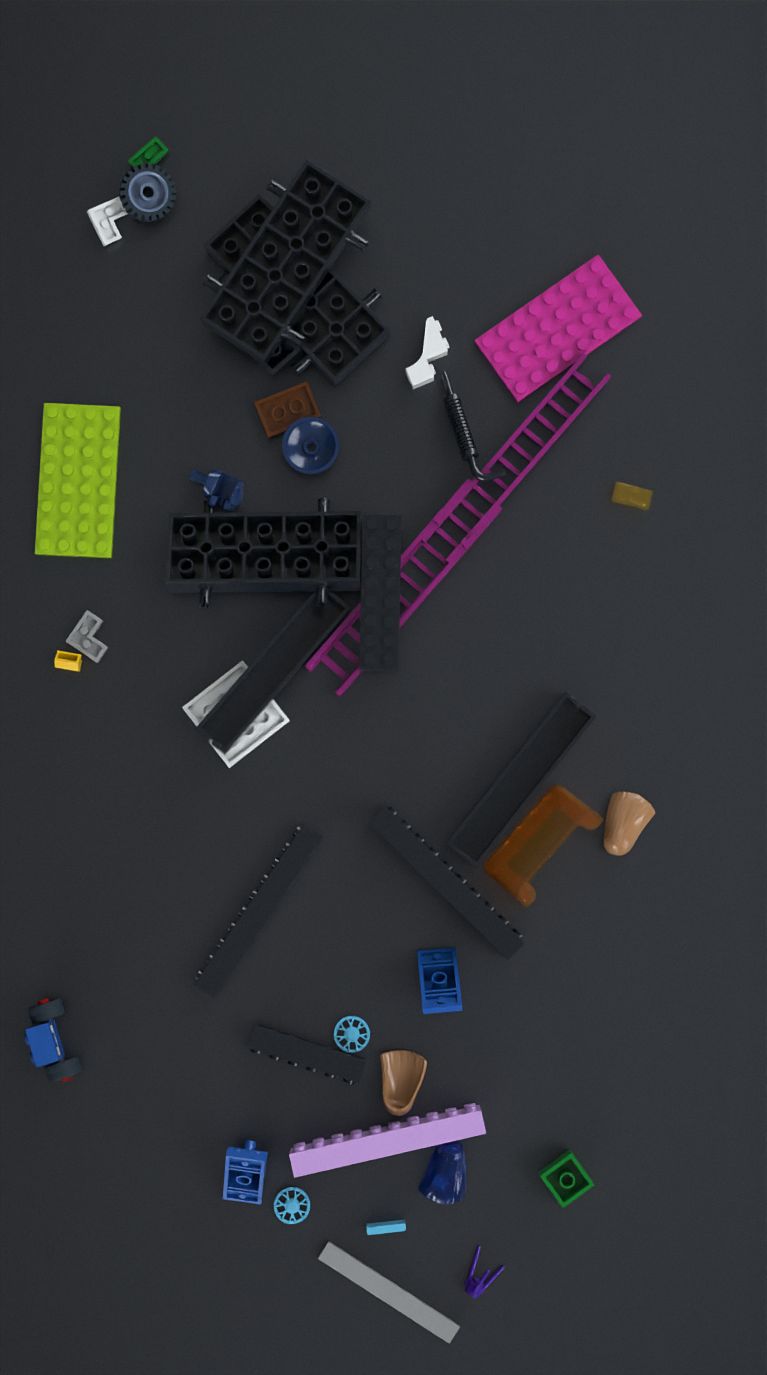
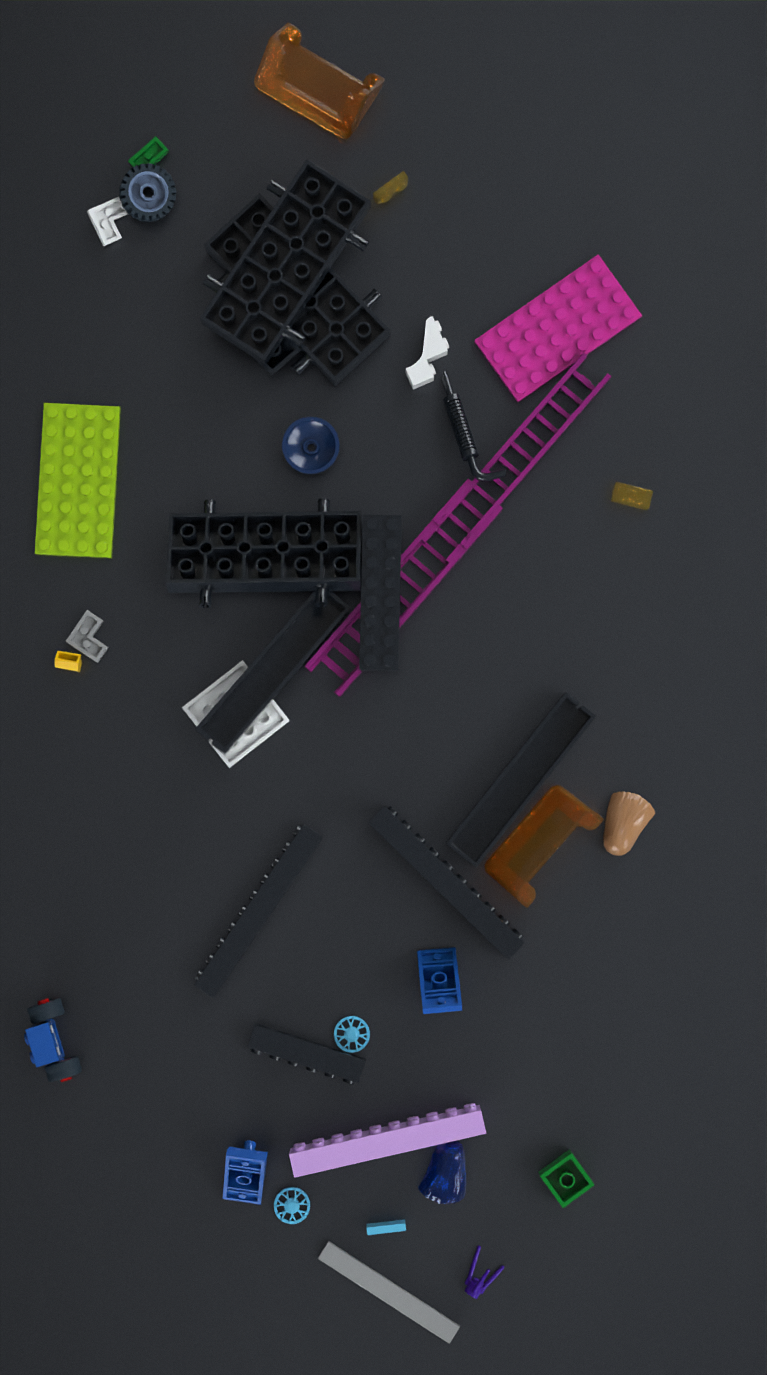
(220, 488): dark blue piece -> none
(285, 408): reddish brown plate -> none
(314, 84): none -> clear orange windscreen
(396, 184): none -> clear yellow plate
(401, 1078): medium nougat hair -> none

